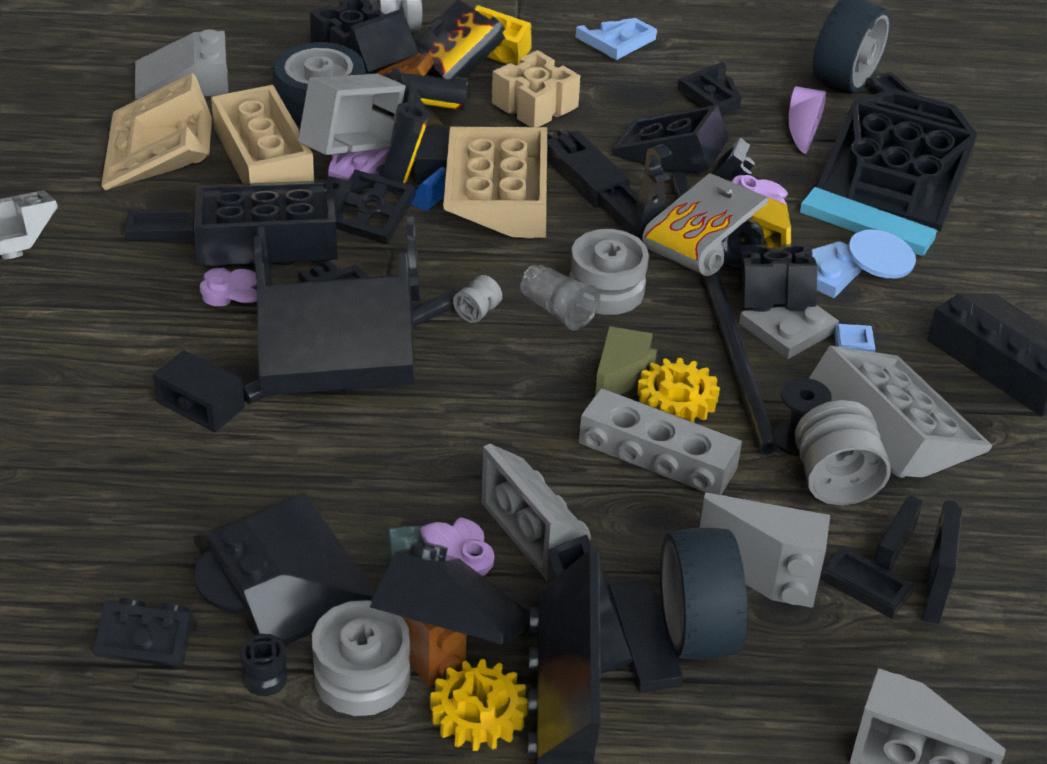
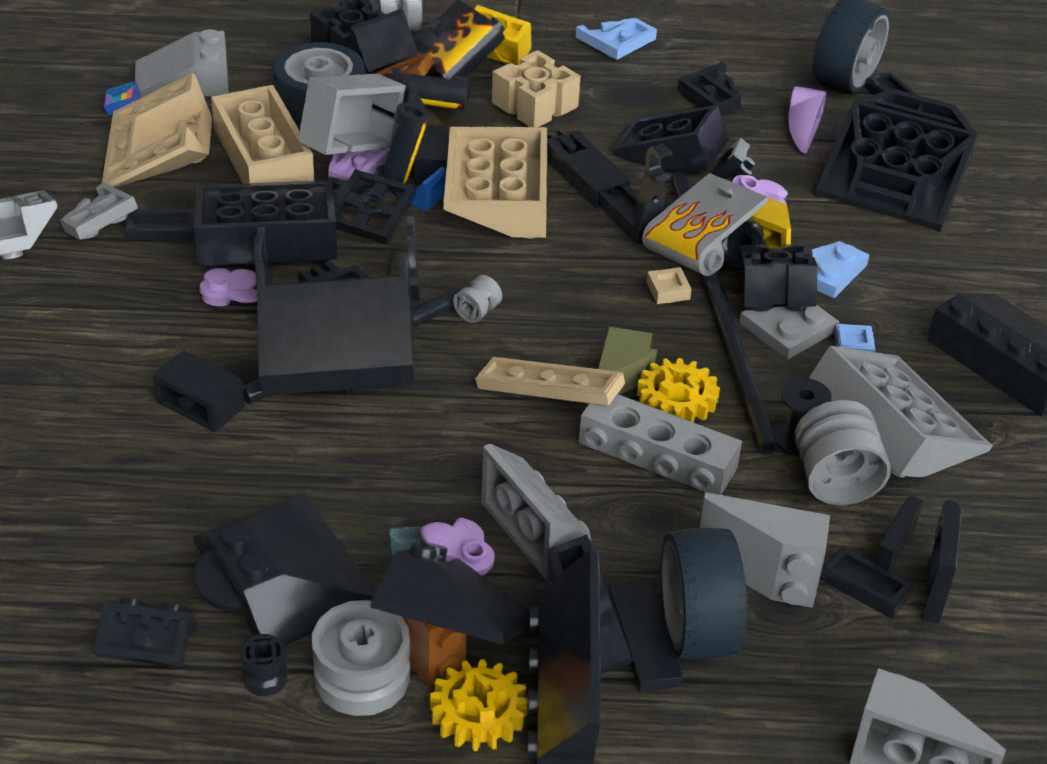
(107, 208): none -> light grey wing
(120, 96): none -> blue tile
(550, 380): none -> tan tile
(561, 296): clear plant -> none
(613, 264): light grey wheel -> none
(668, 285): none -> tan plate
(860, 217): medium azure tile -> none
(881, 253): light blue piece -> none

